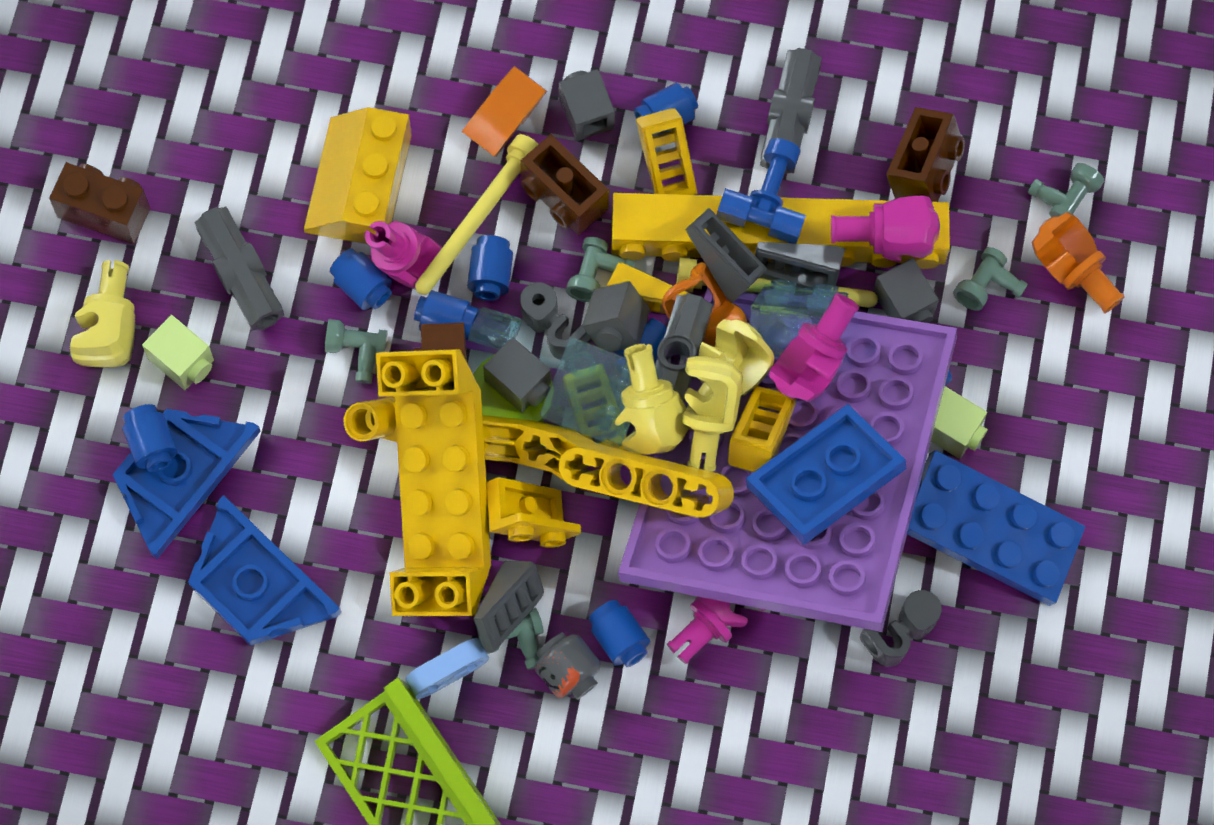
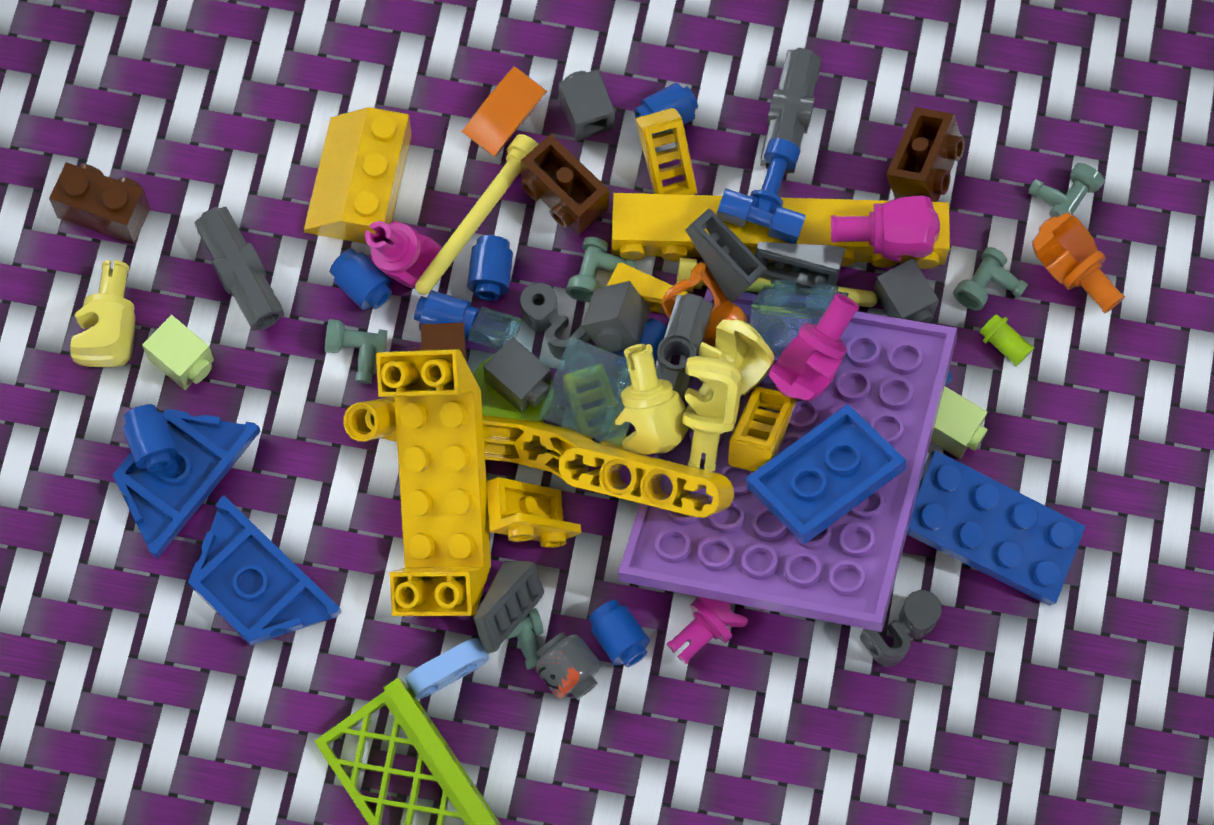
(1006, 339): none -> lime pin

